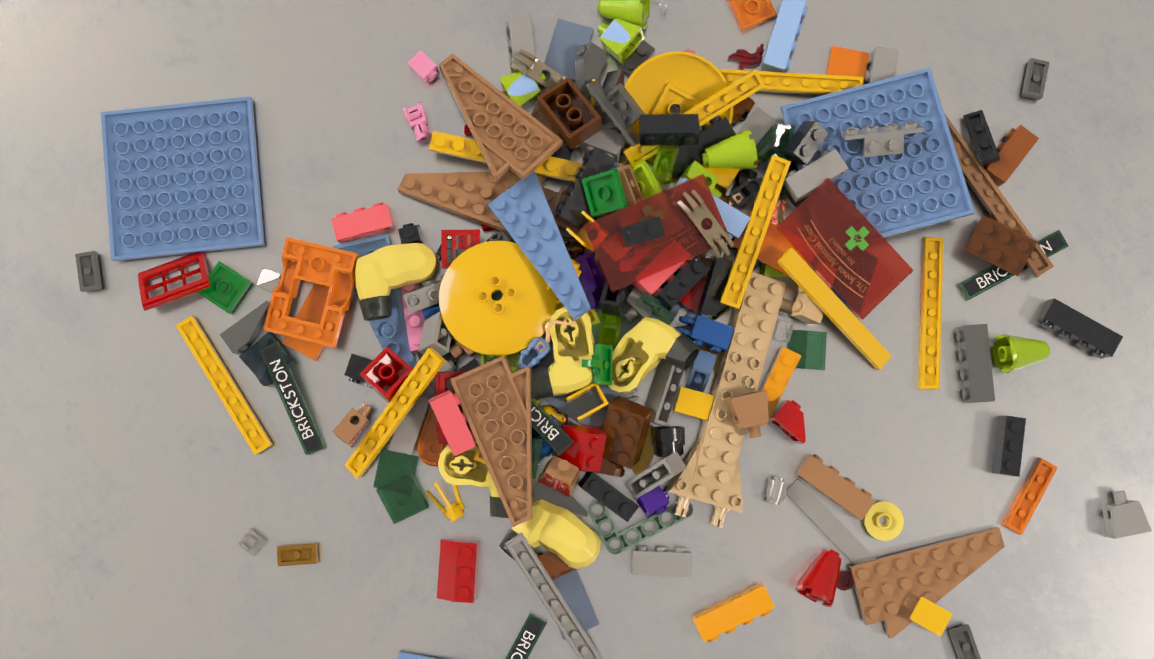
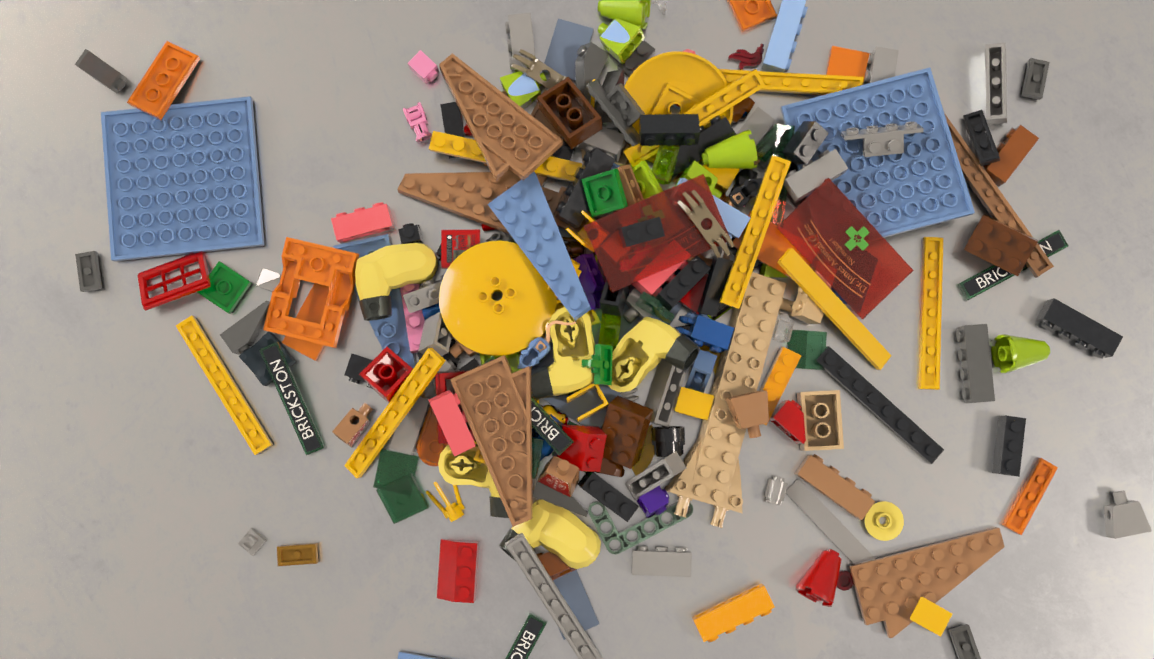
(101, 71): none -> dark grey slope
(163, 80): none -> orange tile
(452, 121): none -> black tile
(821, 420): none -> tan brick
(879, 405): none -> black plate
(996, 83): none -> light grey brick

